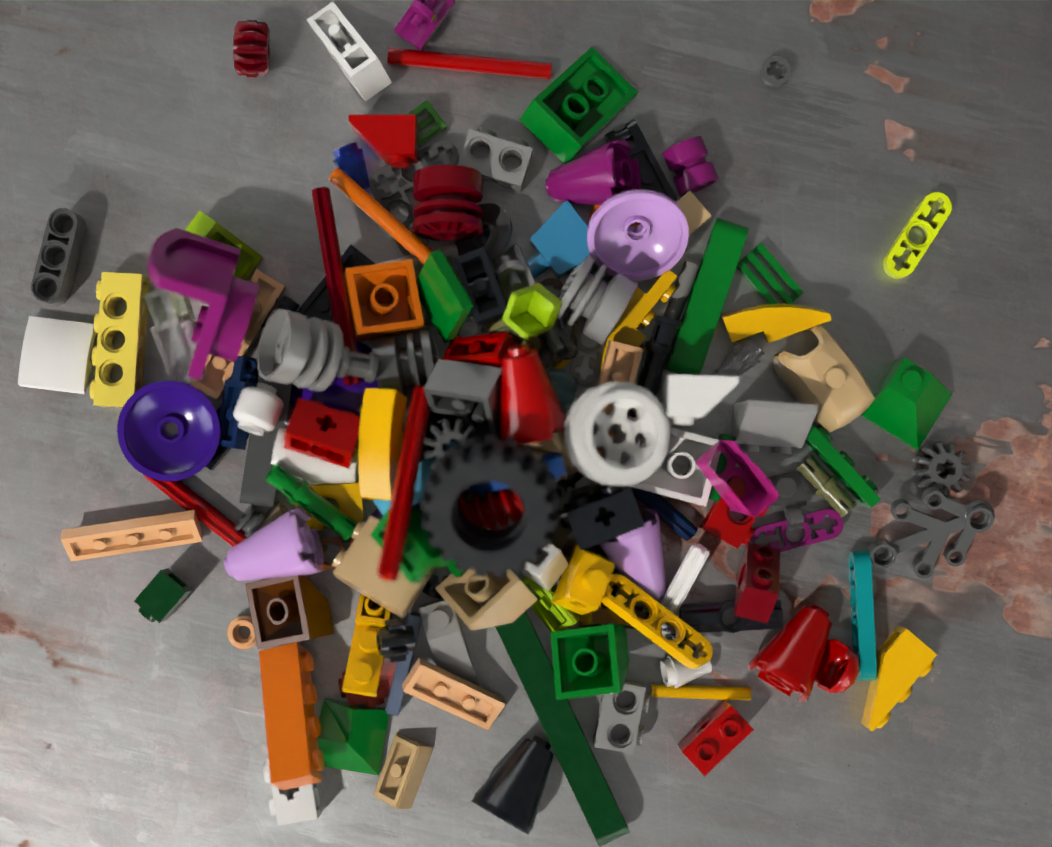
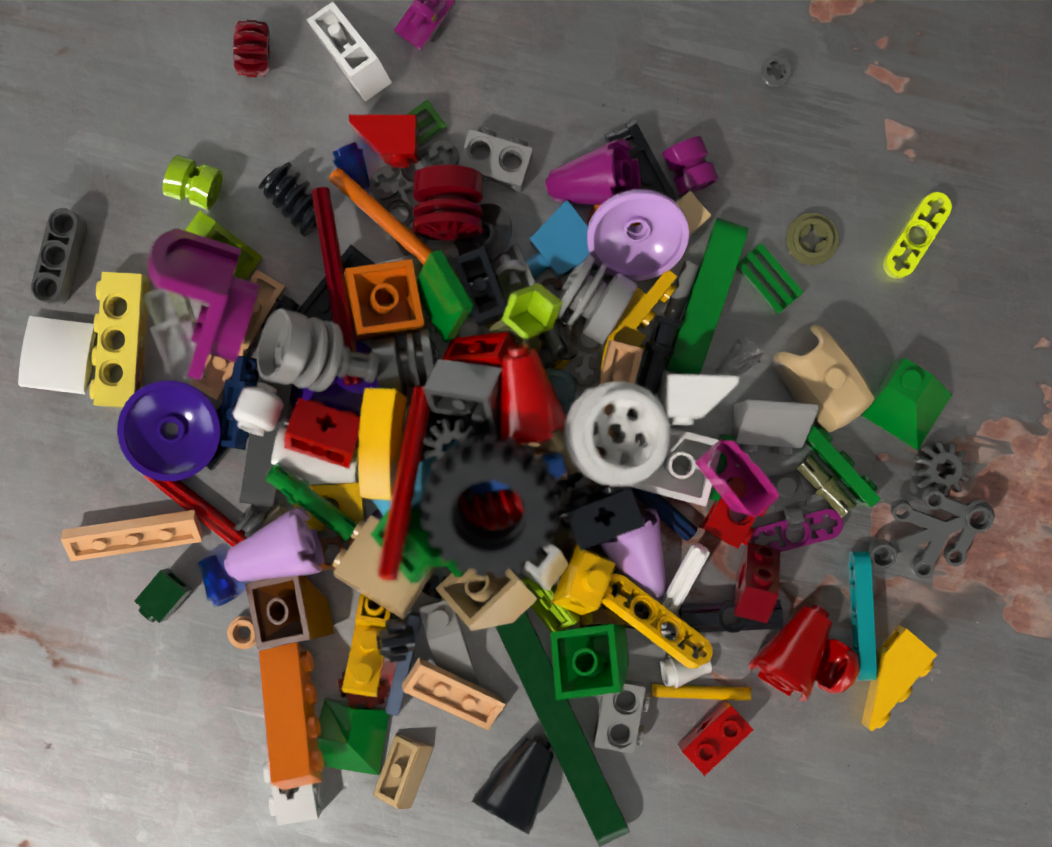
(187, 180): none -> lime wheel
(217, 583): none -> clear blue cone
(291, 197): none -> black piece
(469, 63): red piece -> none
(578, 105): green slope -> none
(772, 320): yellow slope -> none
(822, 228): none -> olive gear

